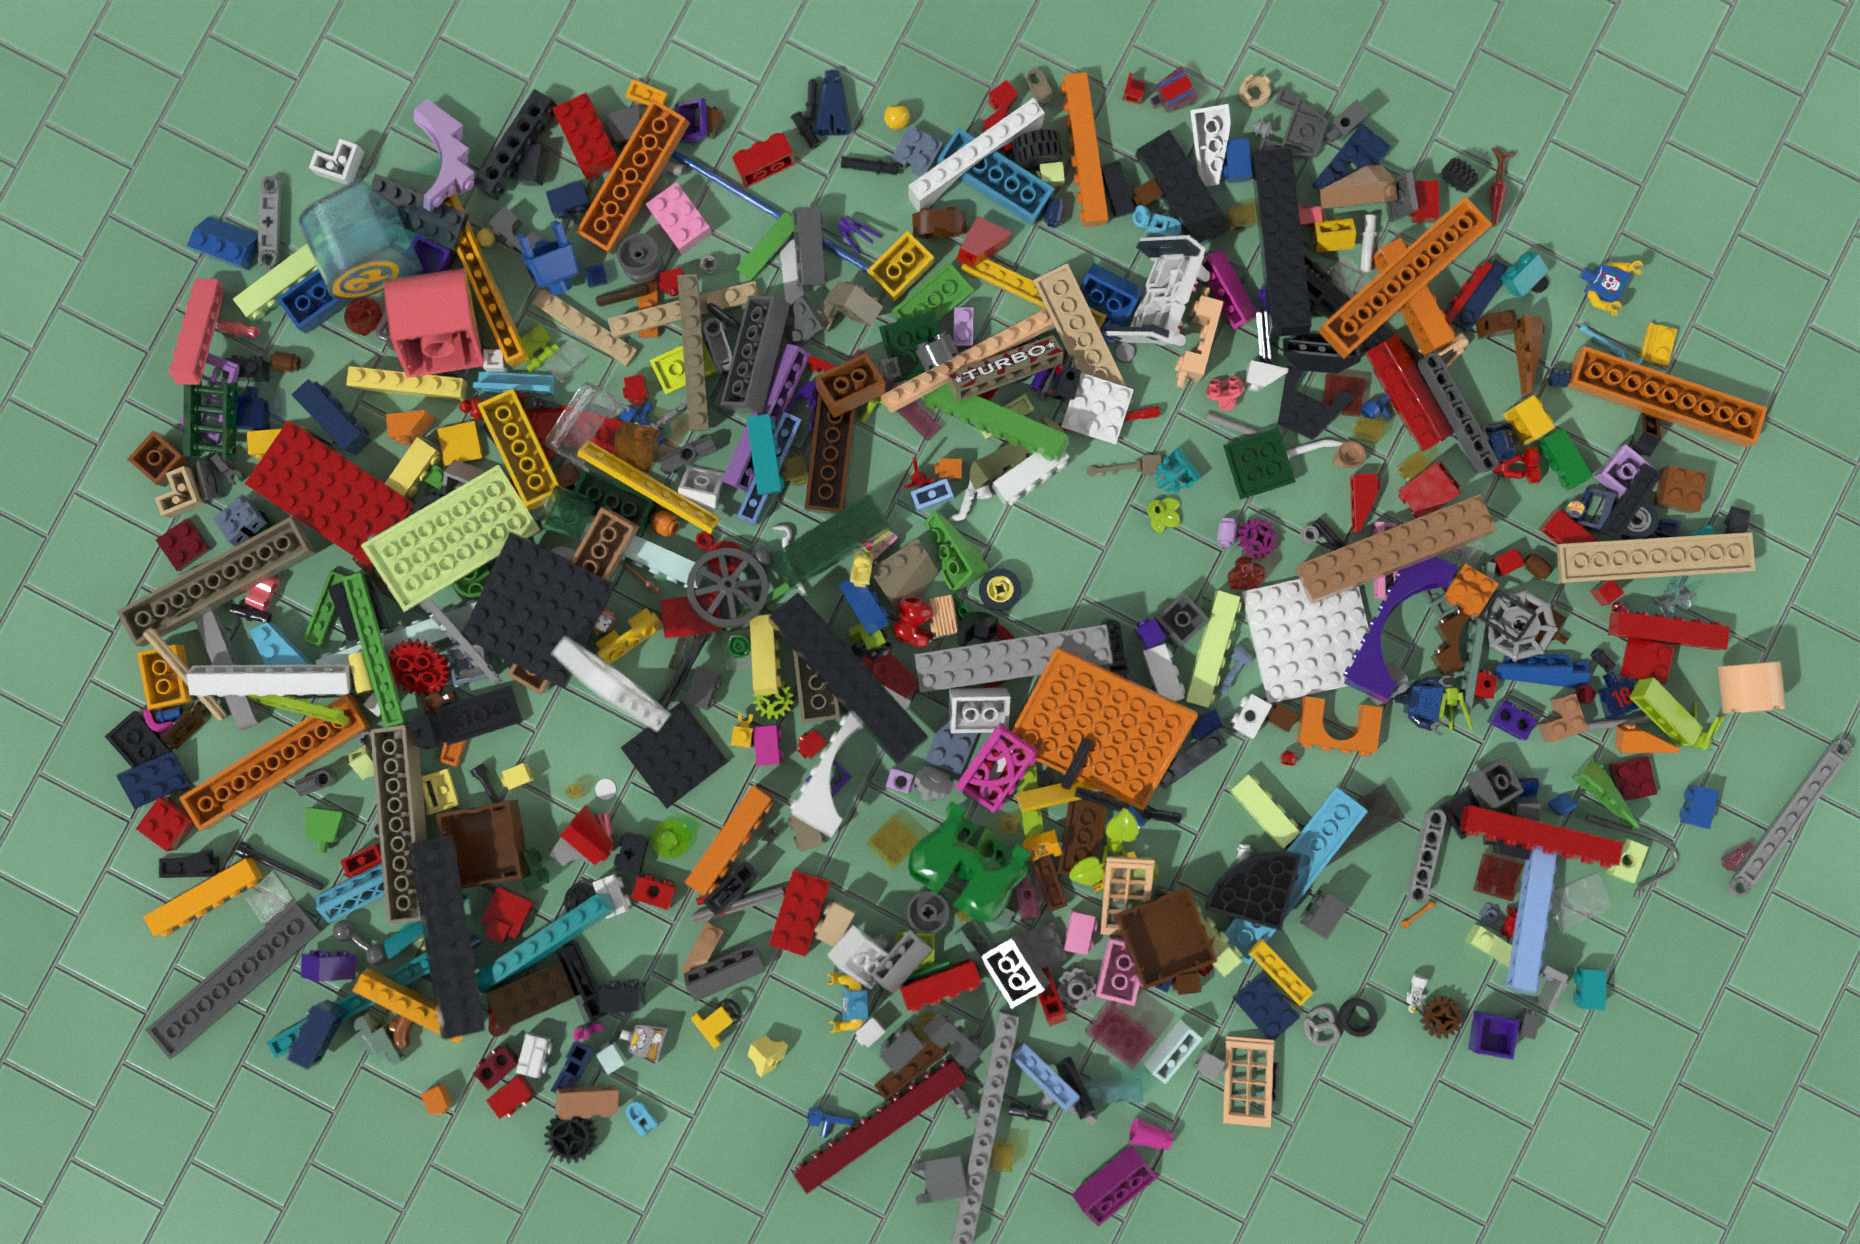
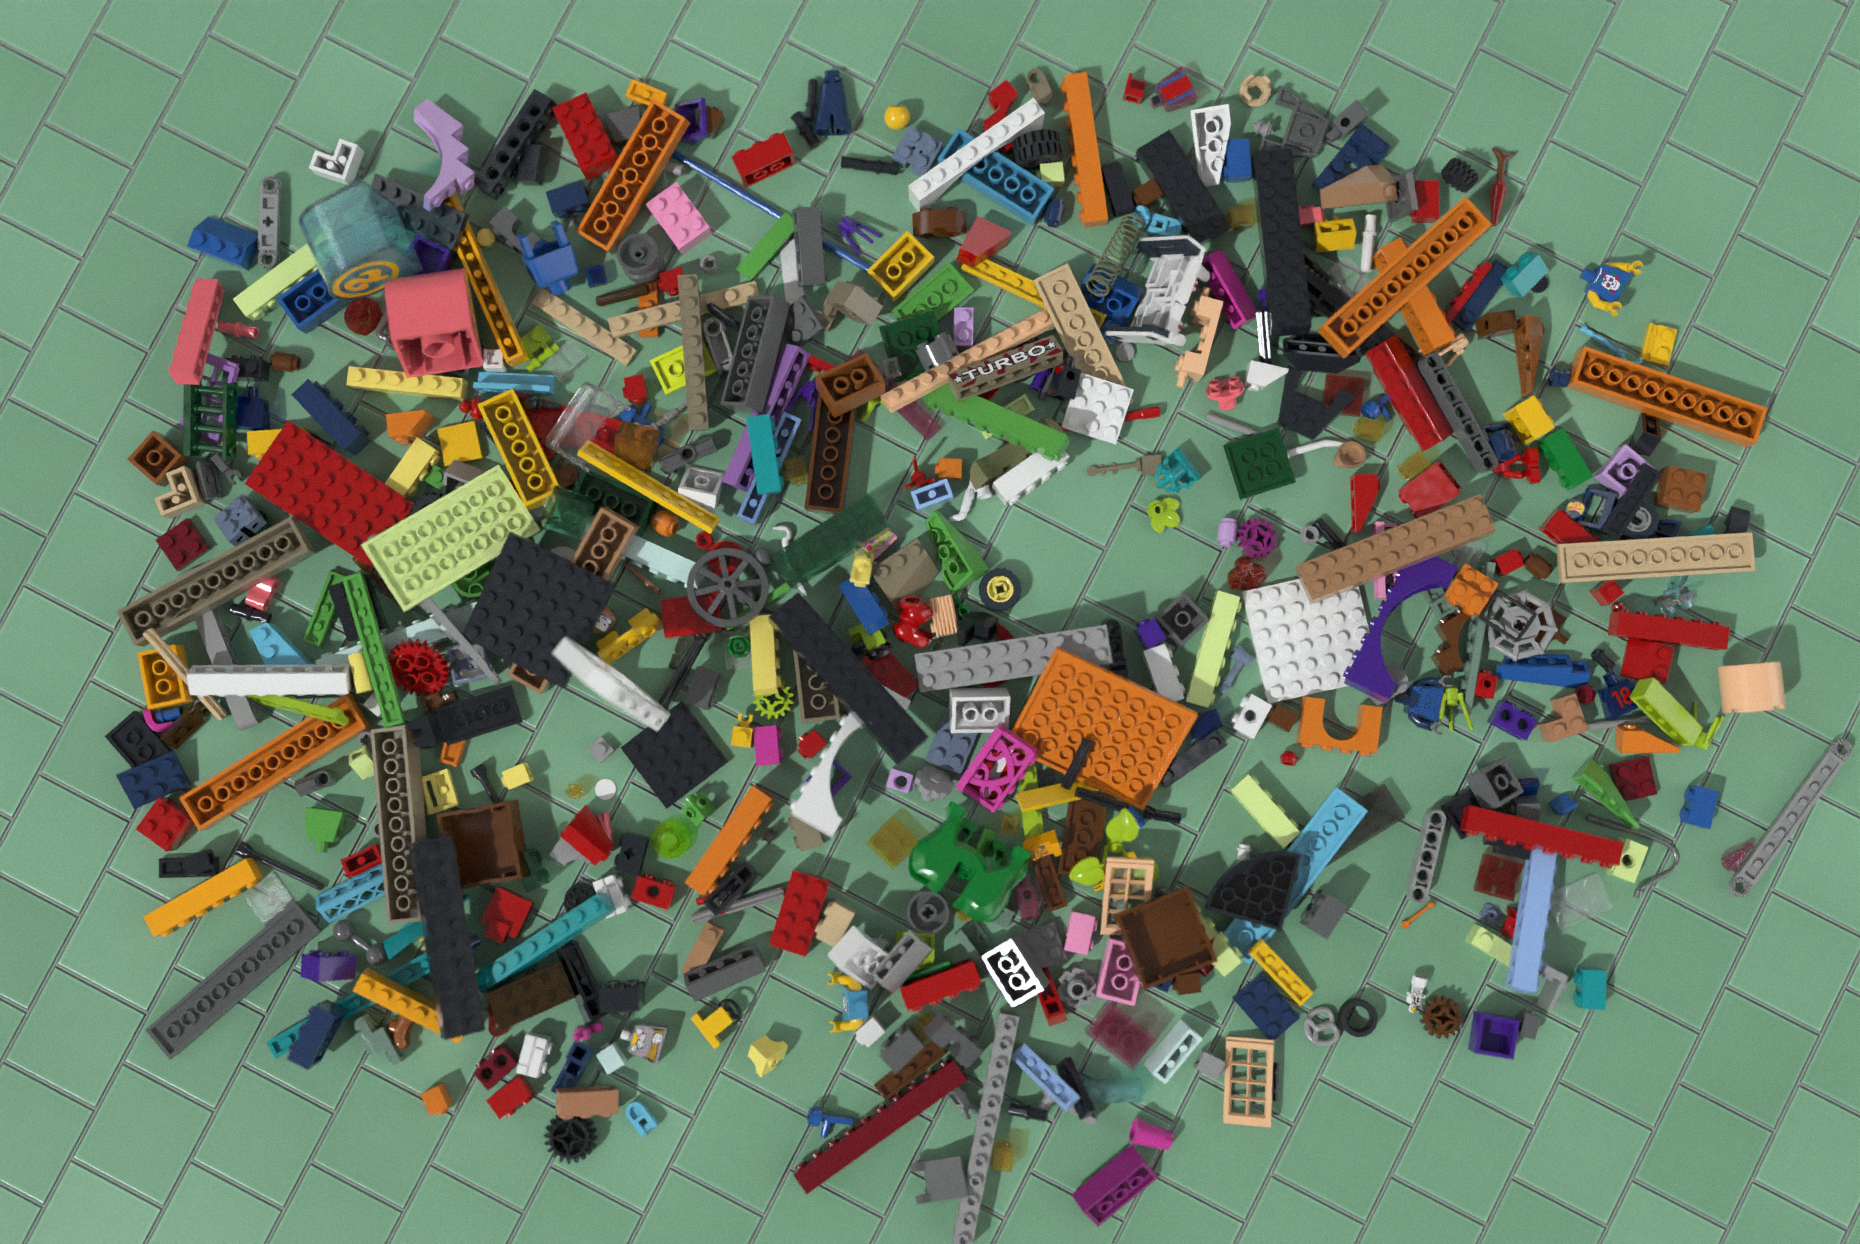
(601, 749): none -> light grey plate
(698, 808): none -> bright green brick
(1095, 277): none -> olive piece

